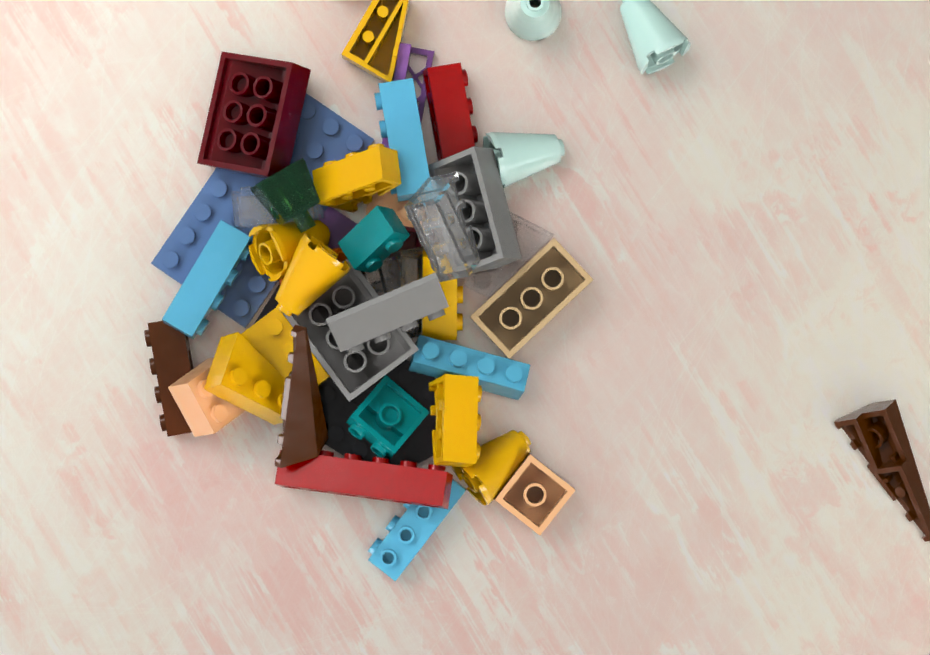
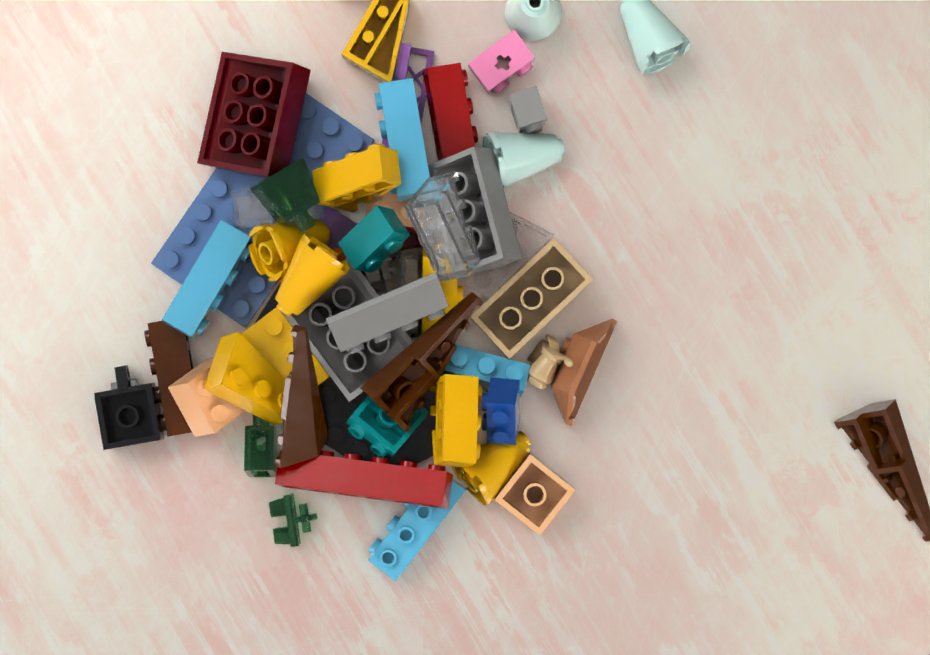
(128, 412): none -> black hinge
(260, 459): none -> clear green torso
(290, 533): none -> clear green hips
(405, 379): none -> reddish brown wedge
(502, 411): none -> blue brick
(510, 48): none -> bright pink brick
(527, 110): none -> light grey brick
(545, 361): none -> tan piece
(586, 352): none -> nougat wedge

